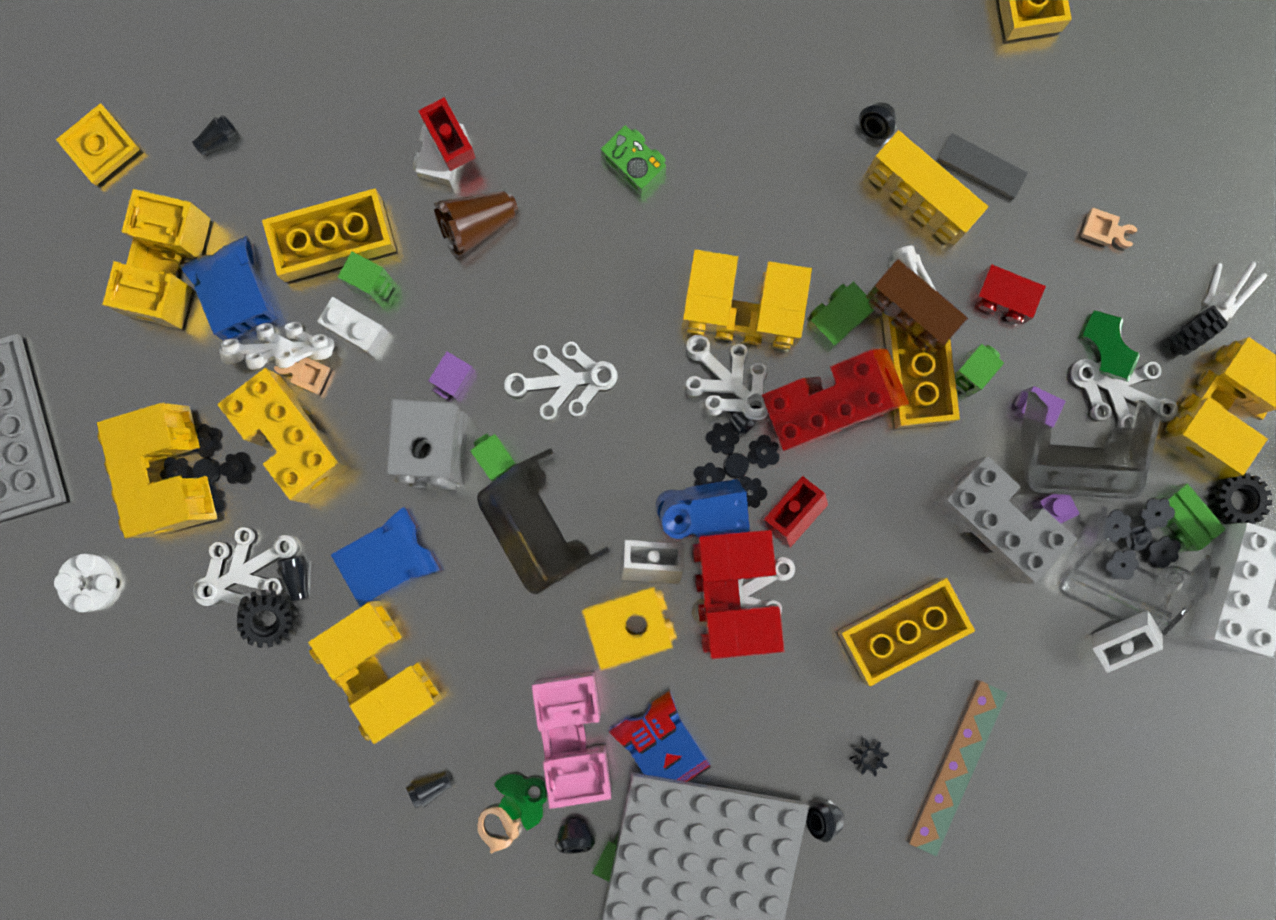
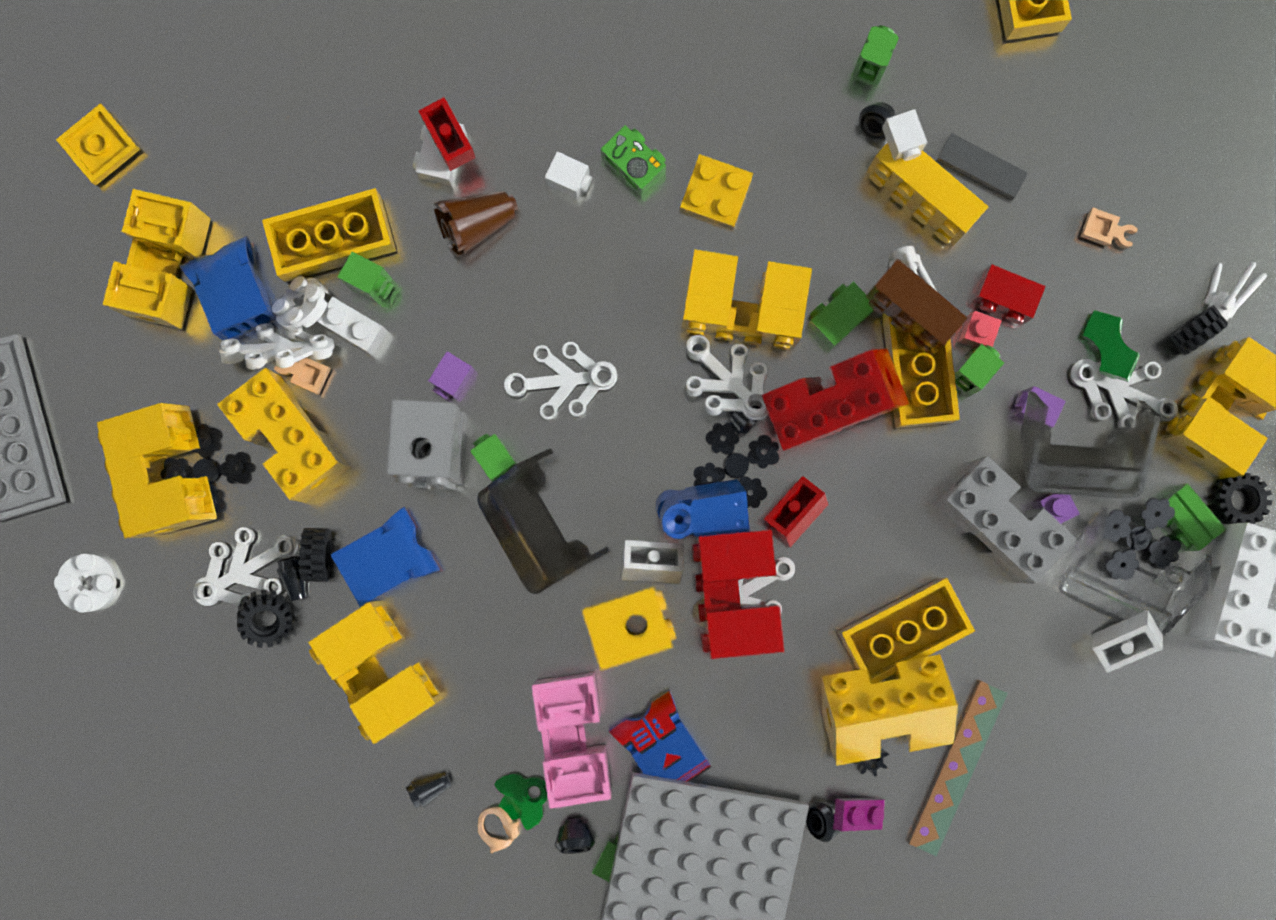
(216, 134): black cone -> none
(301, 304): none -> white plate
(315, 554): none -> black tyre
(568, 175): none -> white brick
(716, 191): none -> yellow plate
(859, 814): none -> magenta plate
(875, 54): none -> bright green brick
(904, 135): none -> white brick
(912, 705): none -> yellow piece
(979, 330): none -> coral brick

